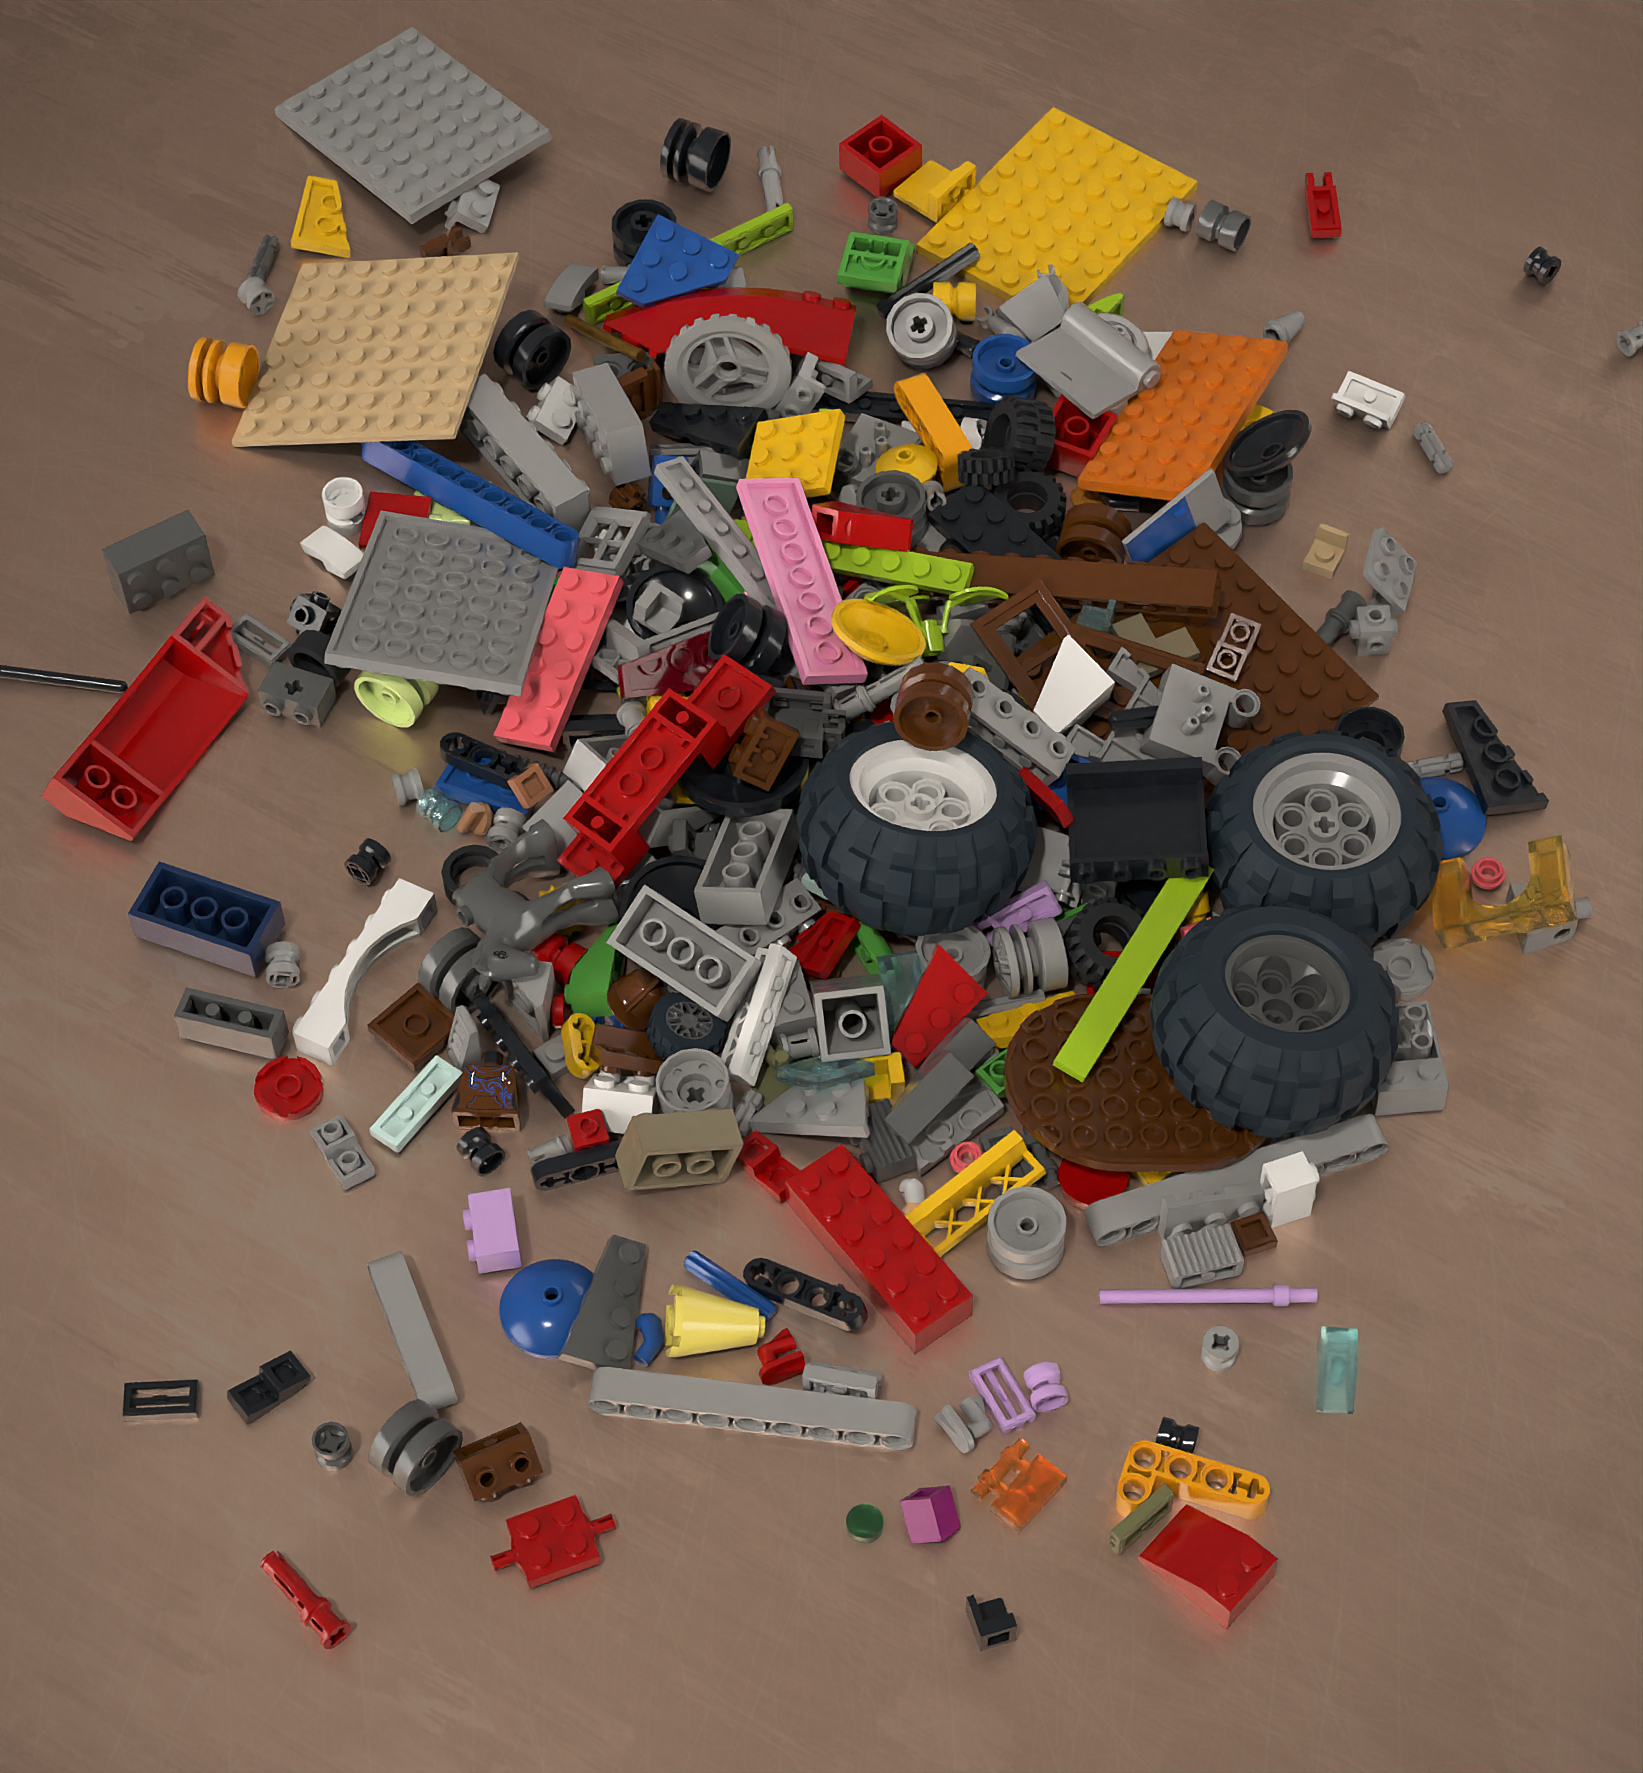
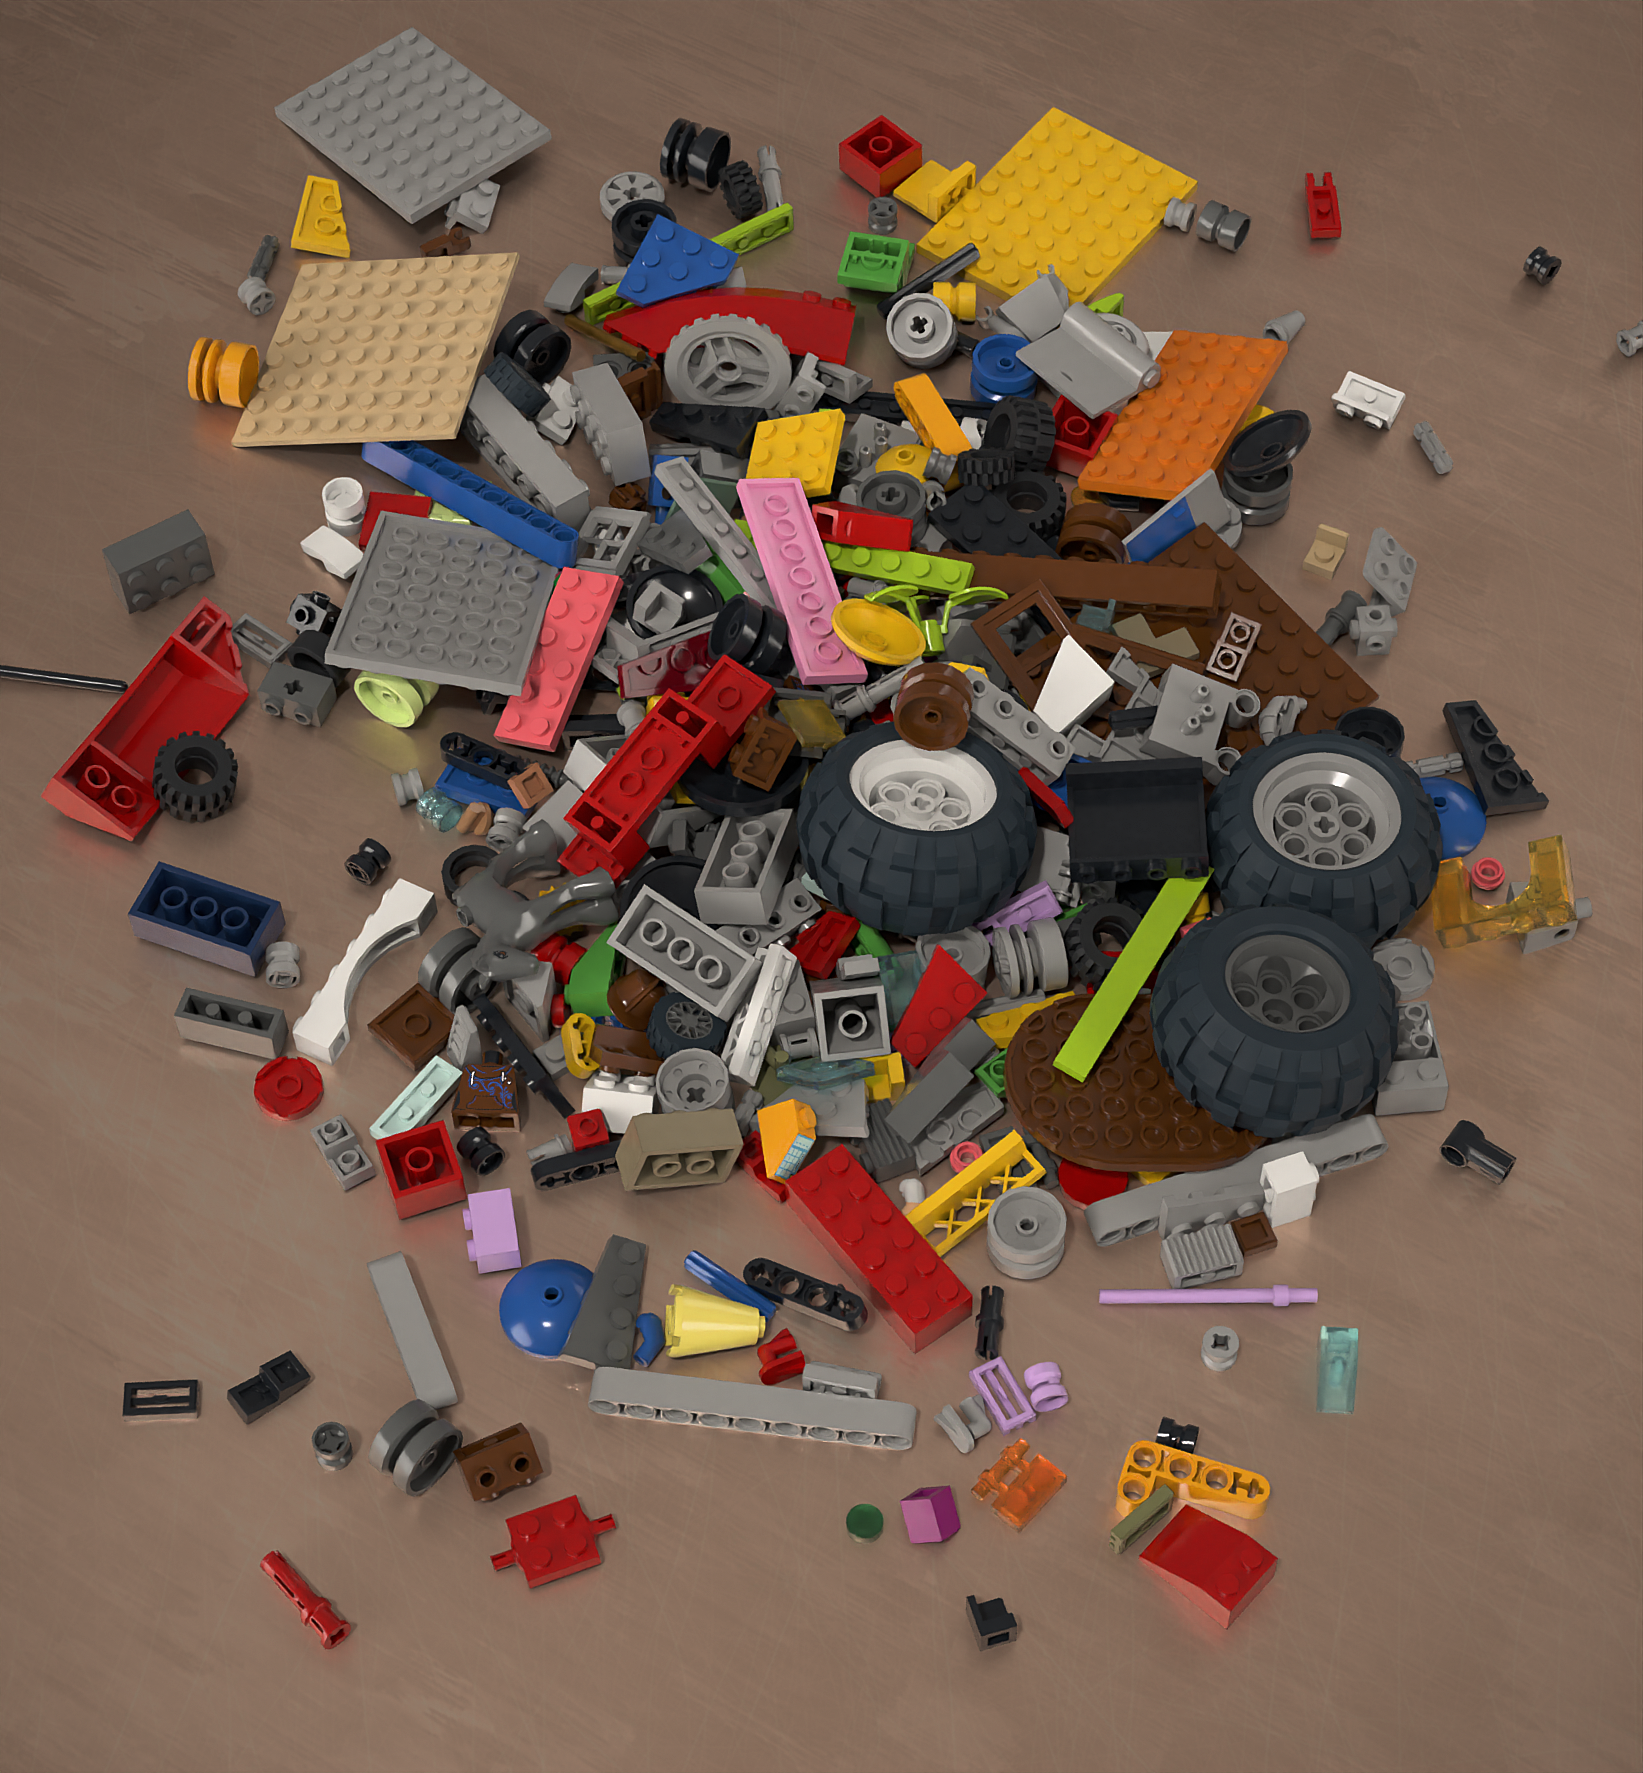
(201, 754): none -> black tyre
(421, 1169): none -> red brick
(517, 384): none -> black wheel
(628, 185): none -> light grey wheel
(740, 189): none -> black tyre
(786, 1137): none -> light orange slope
(811, 722): none -> clear yellow piece
(857, 967): none -> light grey slope
(858, 587): none -> light grey pin
(939, 465): none -> flat silver wheel
(989, 1322): none -> black pin
(1279, 716): none -> light grey piece
(1469, 1147): none -> black piece

